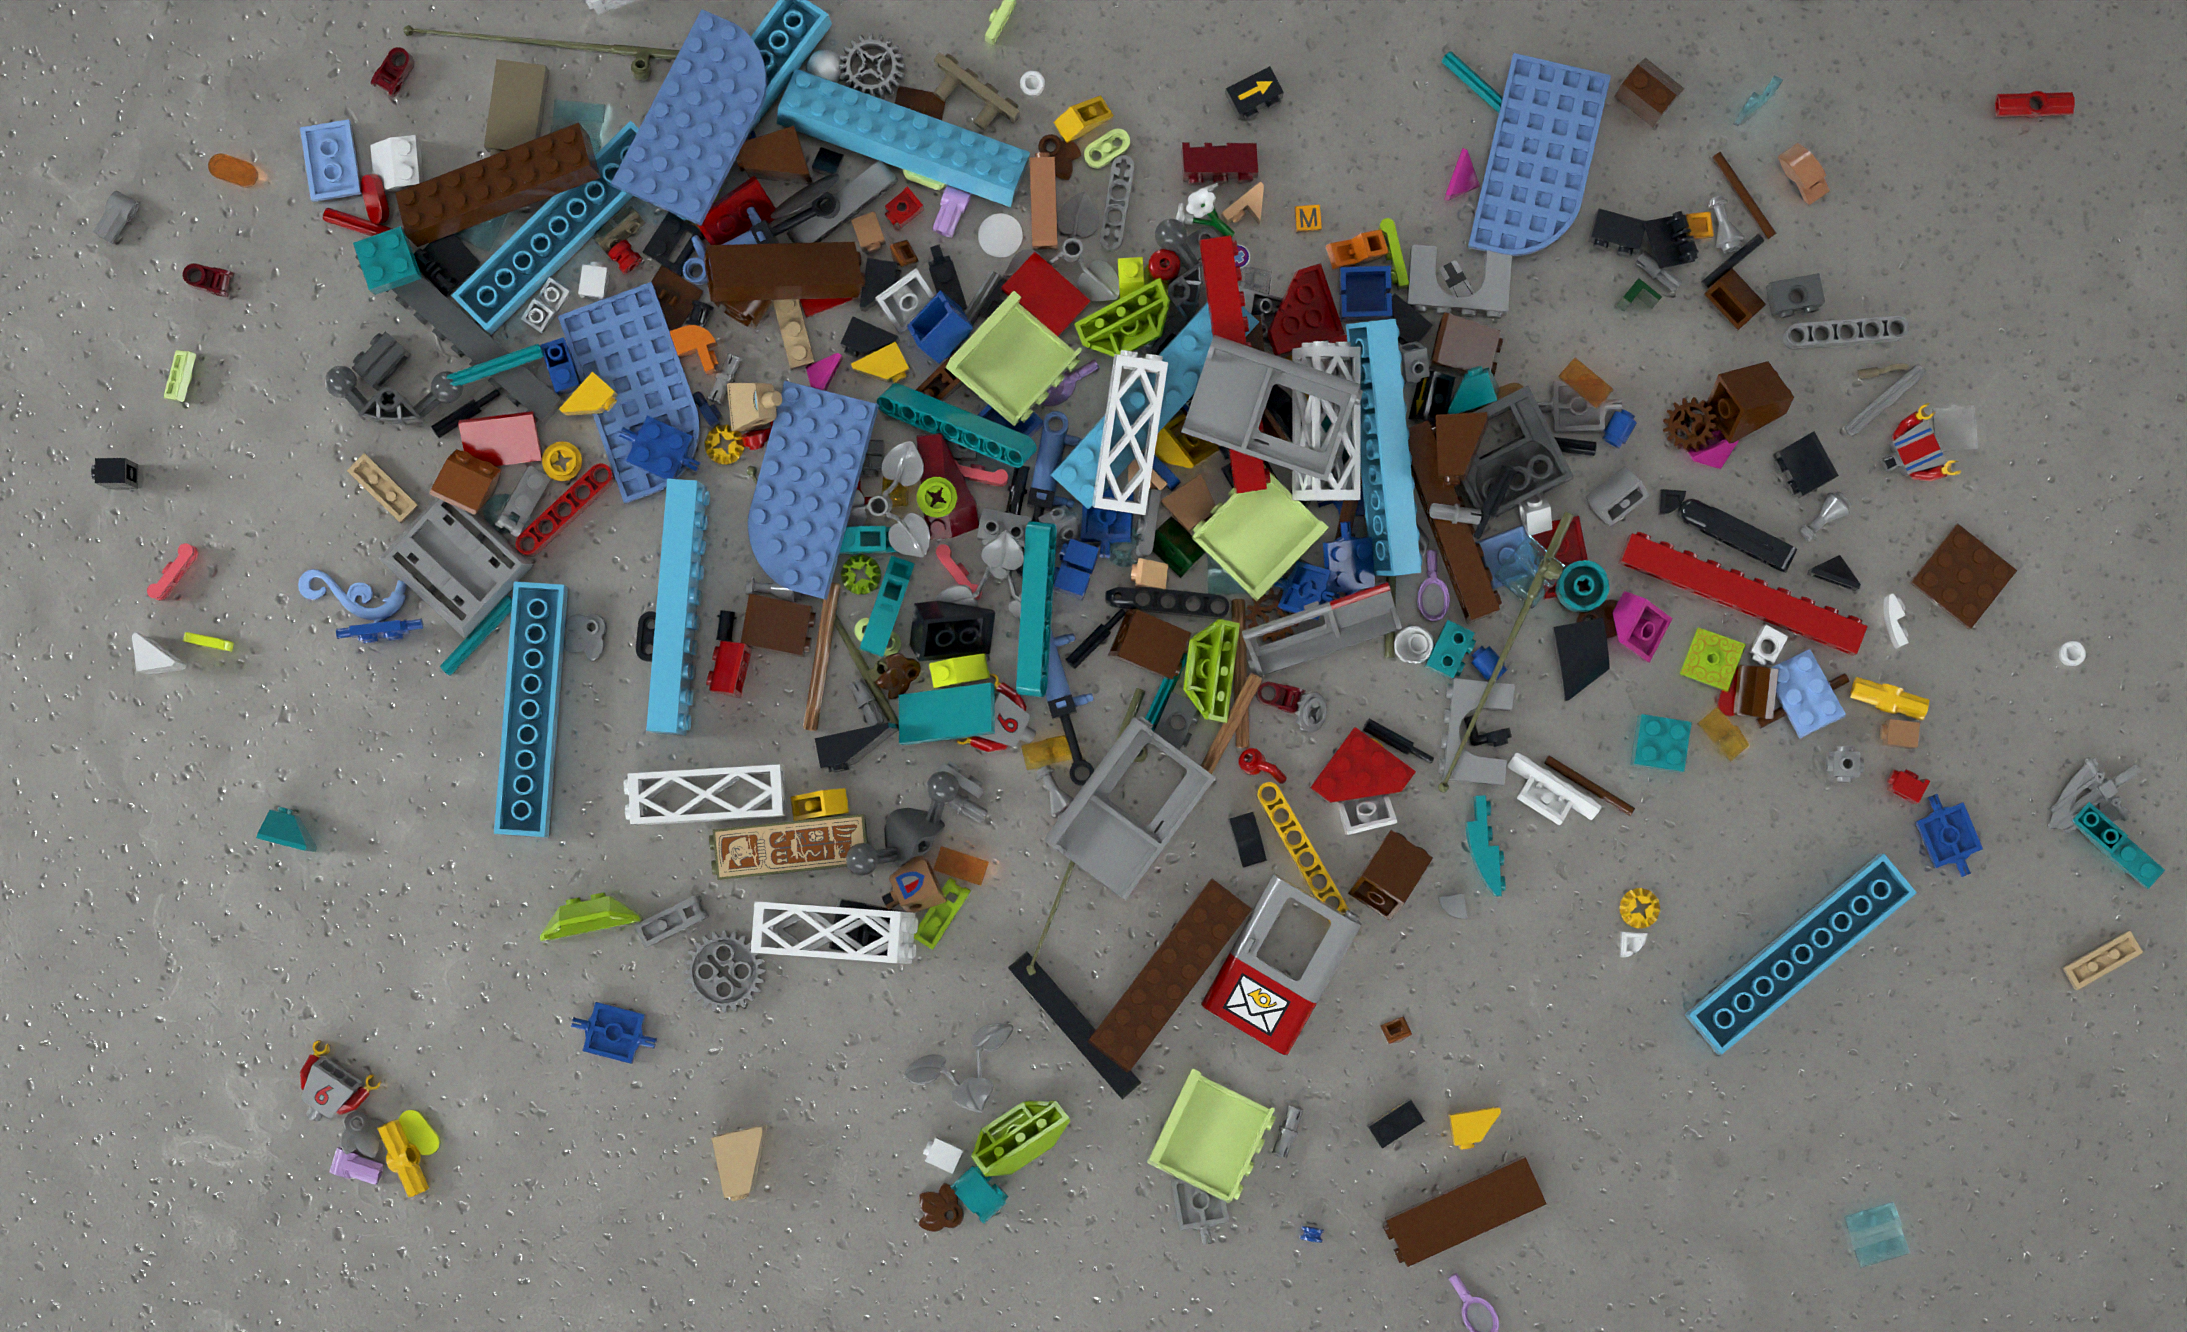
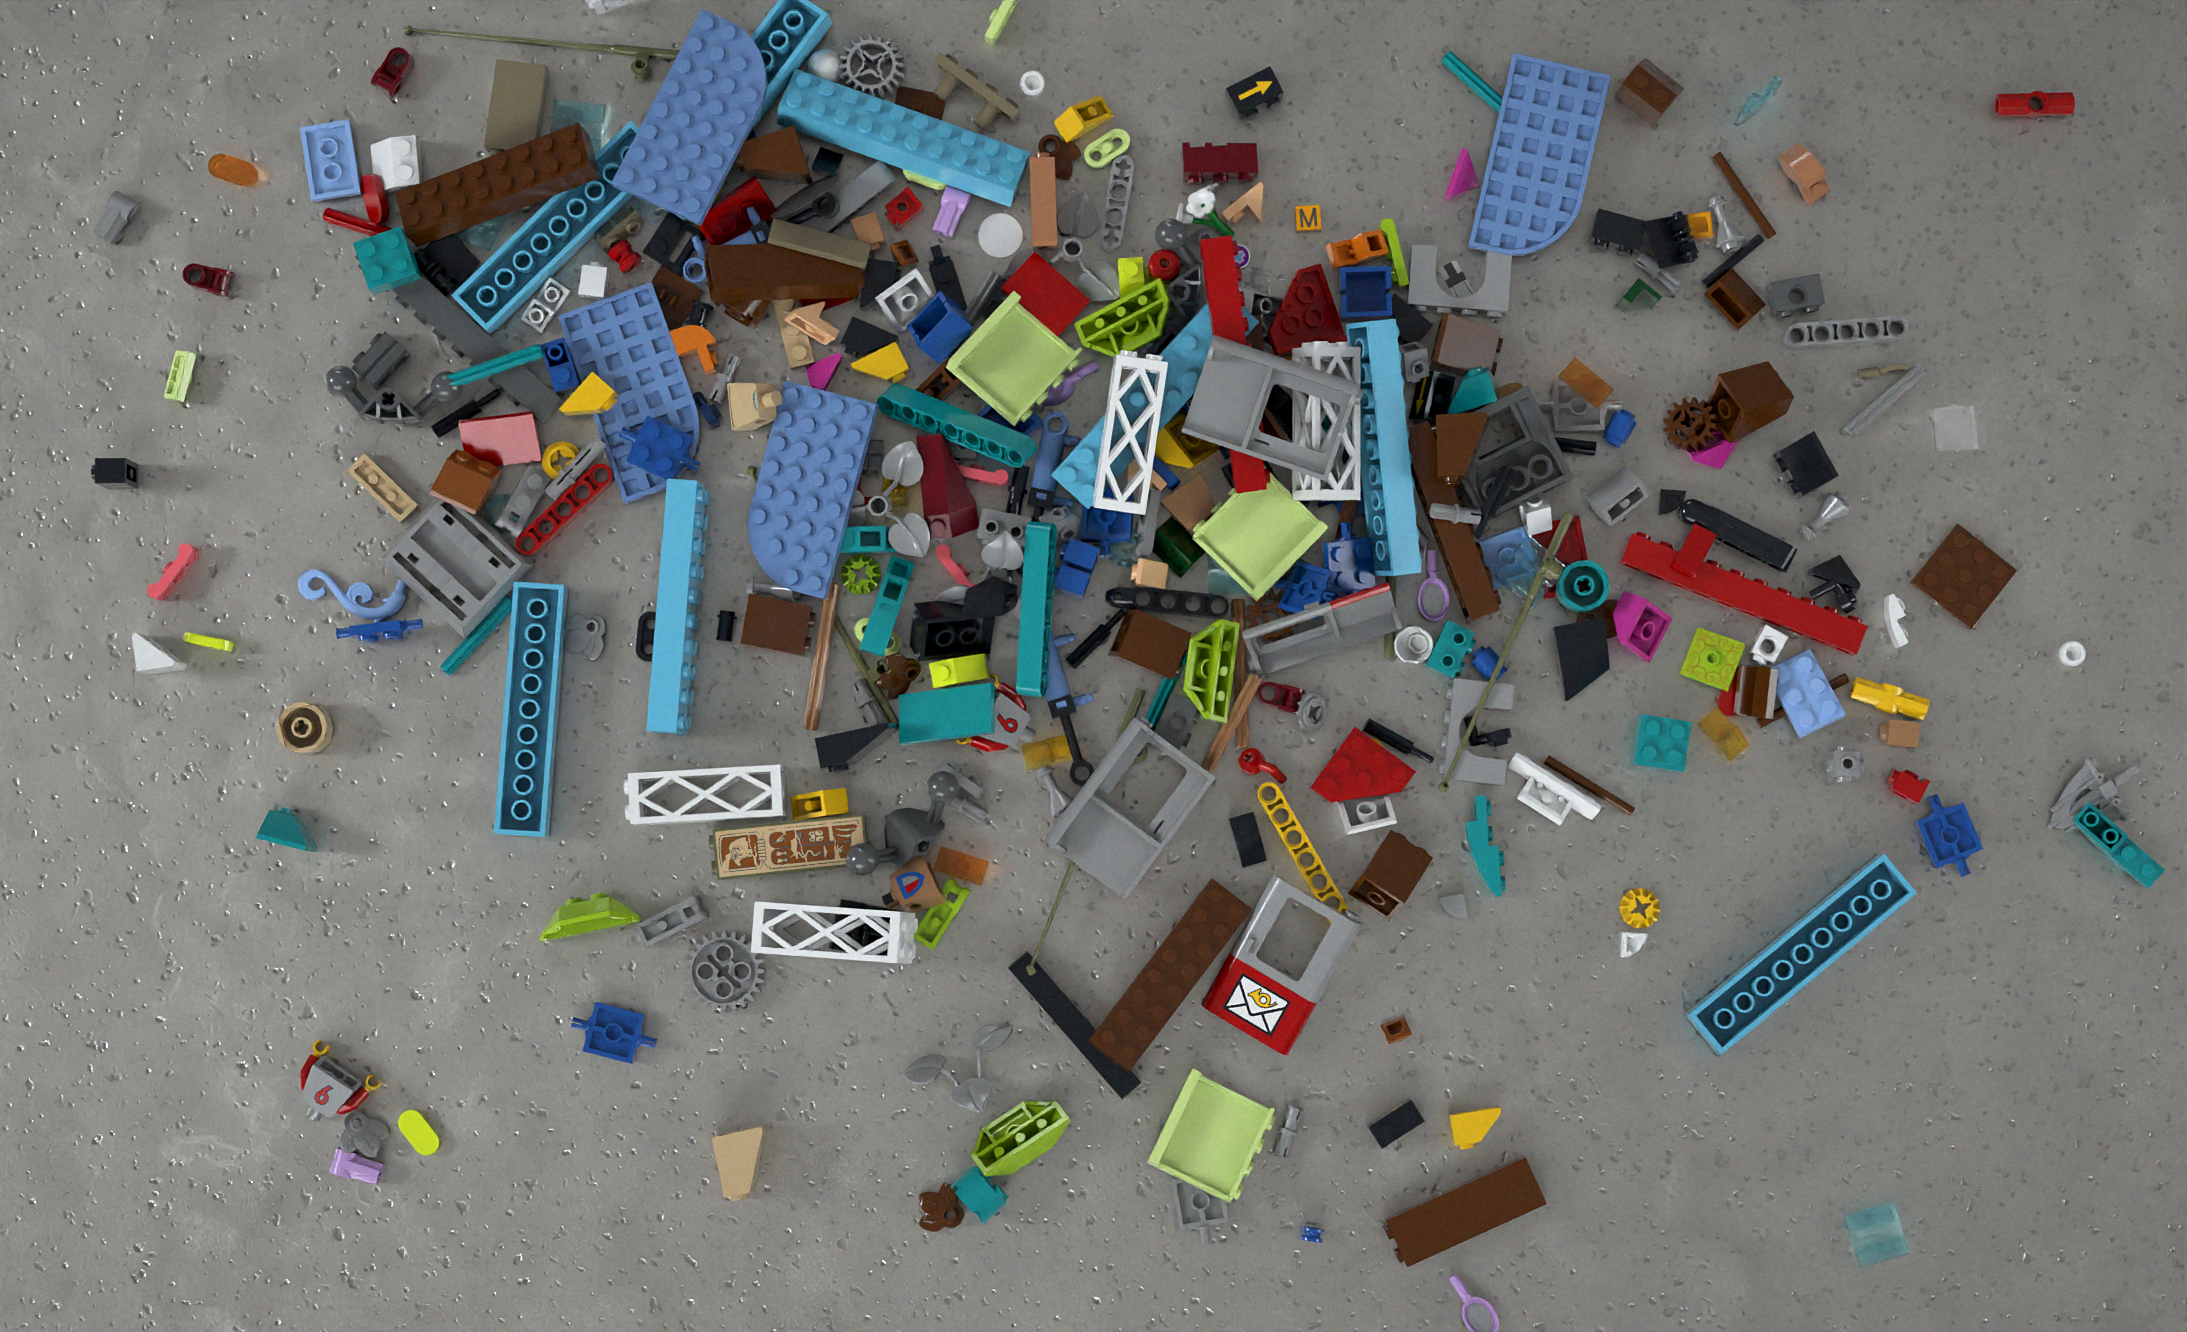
(293, 719): none -> tan brick
(403, 1158): yellow piece -> none
(575, 468): none -> light grey pin
(718, 454): yellow gear -> none
(729, 669): red slope -> none
(756, 438): red plate -> none
(808, 321): none -> light nougat slope
(819, 243): none -> dark tan tile
(925, 500): lime gear -> none
(943, 1154): white brick -> none
(990, 598): none -> black slope
(1694, 550): none -> red tile
(1845, 598): none -> black plate
(1917, 450): torso -> none
(2102, 960): tan plate -> none

